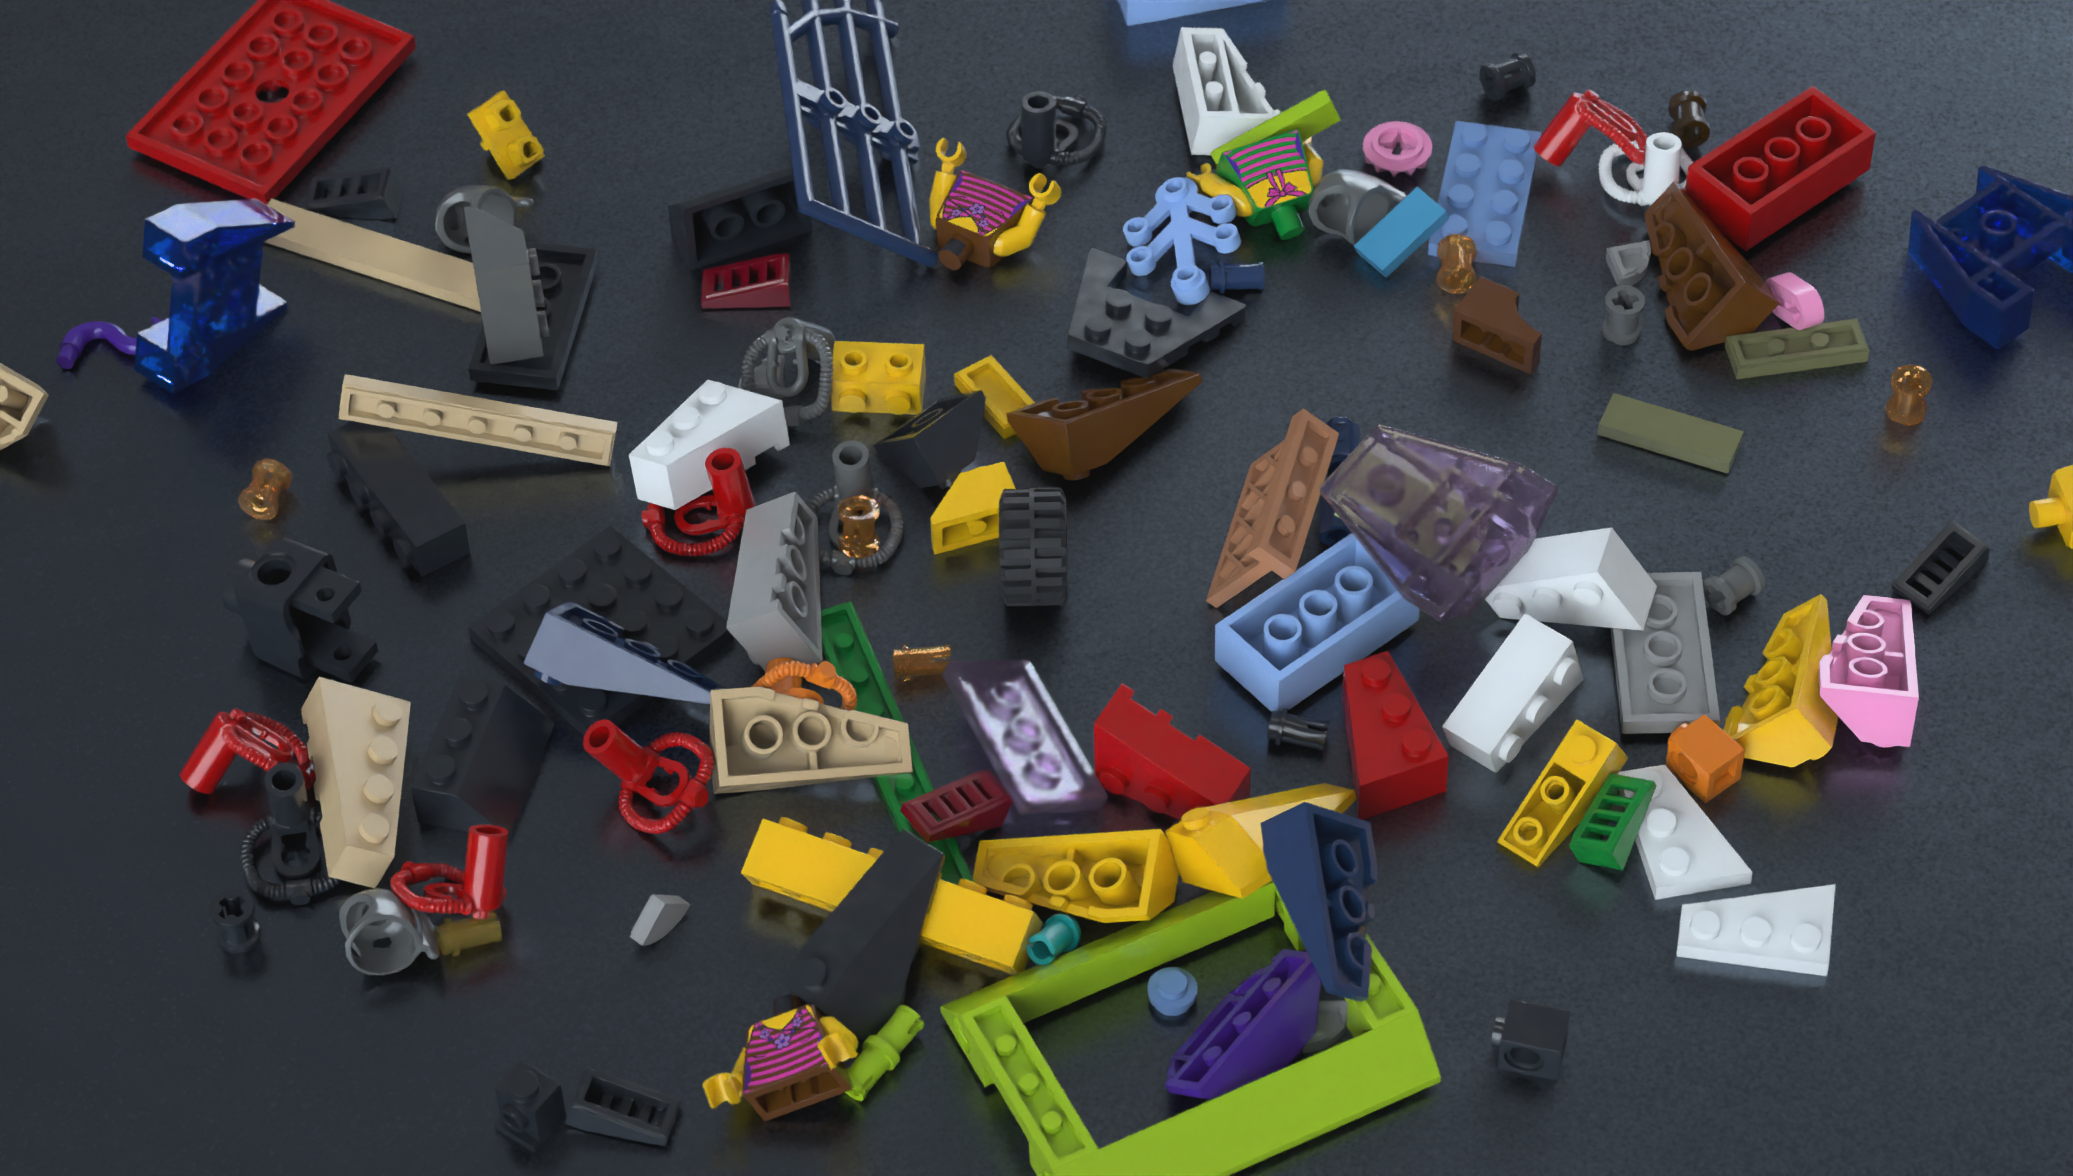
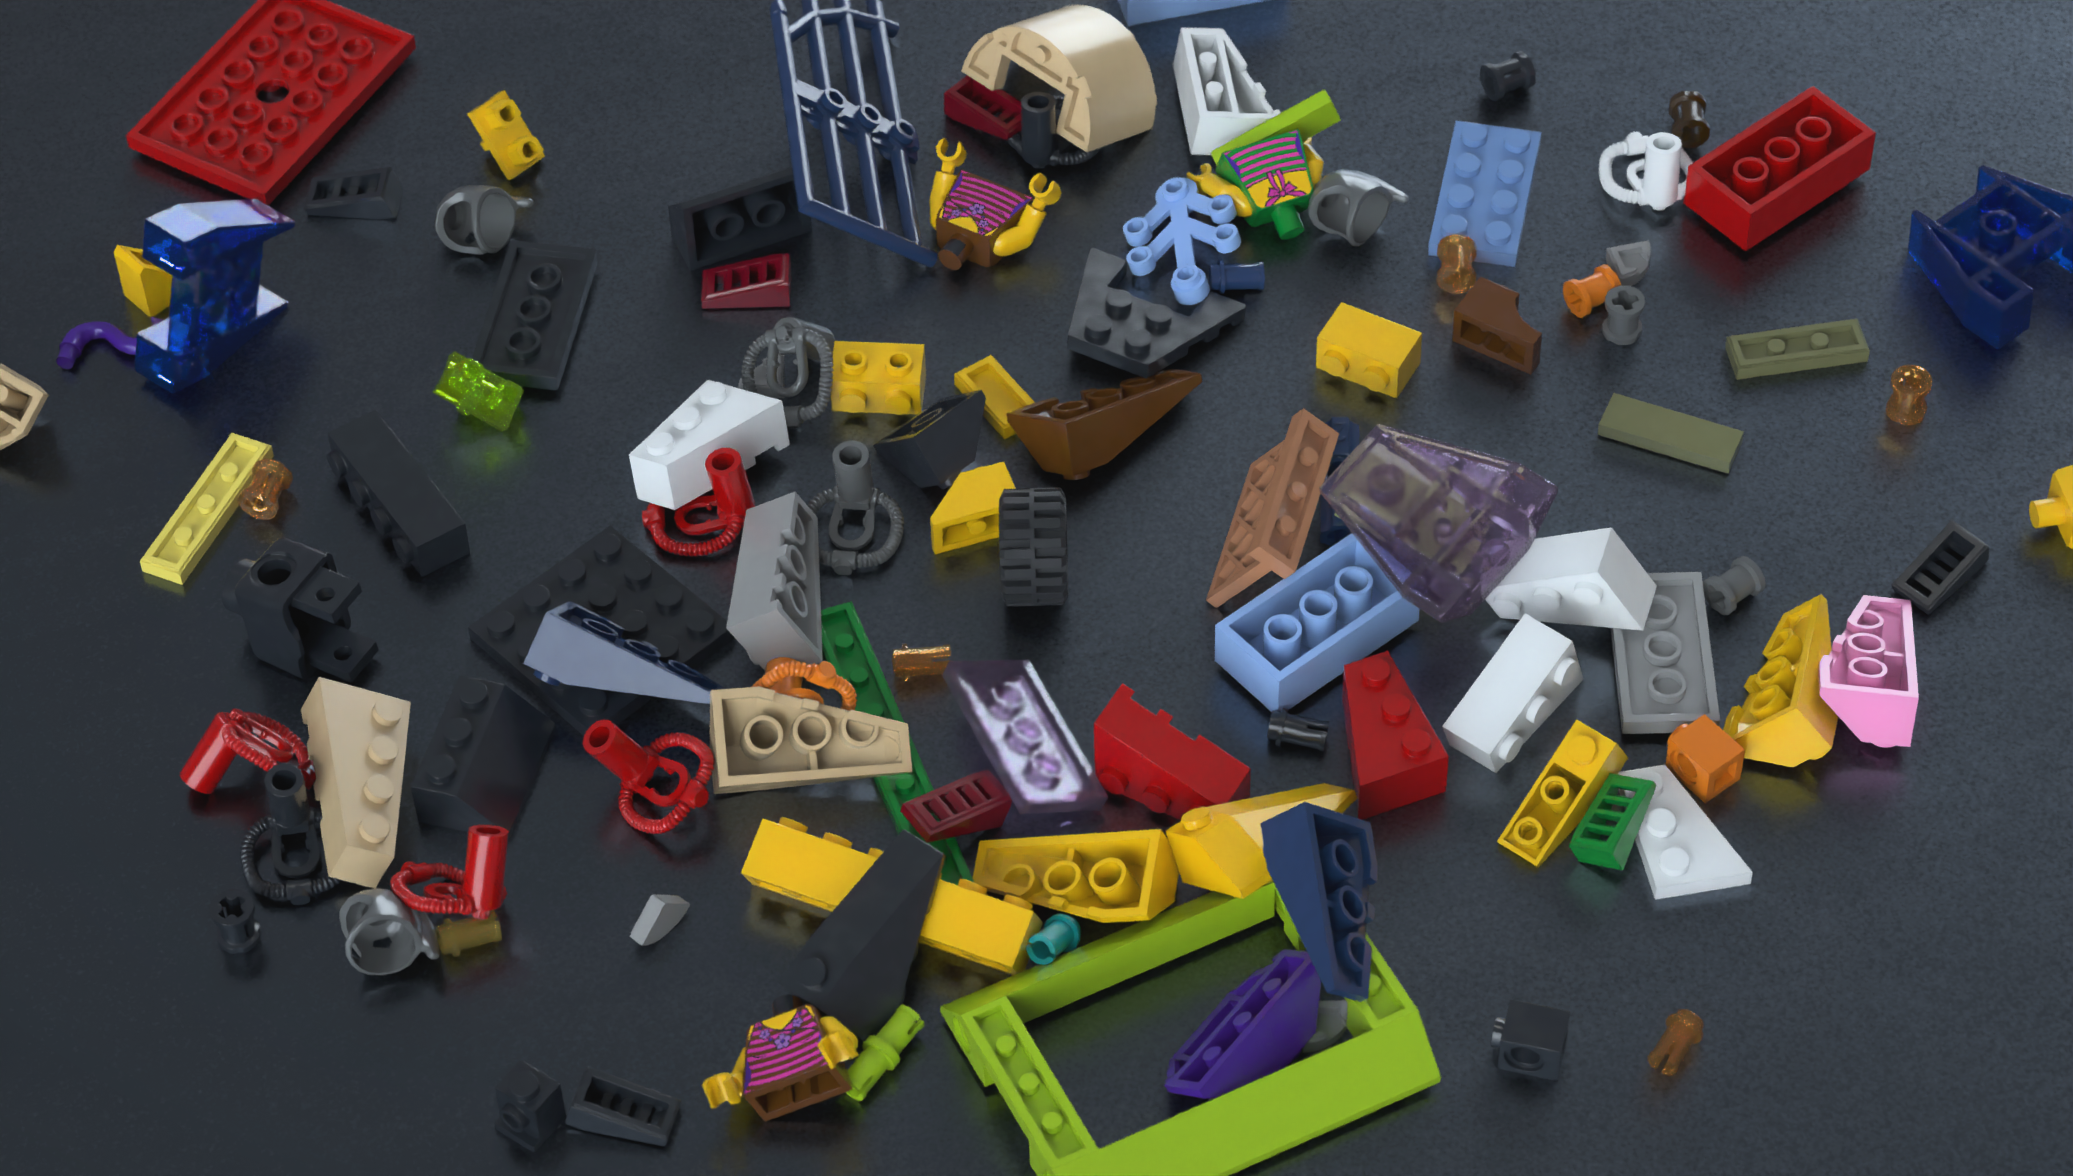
(143, 281): none -> yellow slope
(204, 510): none -> light yellow tile
(378, 256): tan tile -> none
(477, 420): tan tile -> none
(478, 391): none -> clear neon green hips
(506, 288): dark grey slope -> none
(858, 526): clear orange bush -> none
(960, 107): none -> dark red slope
(1086, 59): none -> tan cylinder
(1172, 990): medium blue plate -> none
(1368, 350): none -> yellow brick
(1383, 139): bright pink gear -> none
(1401, 232): dark azure tile -> none
(1577, 117): red piece -> none
(1590, 291): none -> orange bush
(1682, 1031): none -> clear orange pin
(1704, 276): reddish brown wedge -> none
(1762, 930): white wing -> none
(1798, 301): bright pink beam -> none

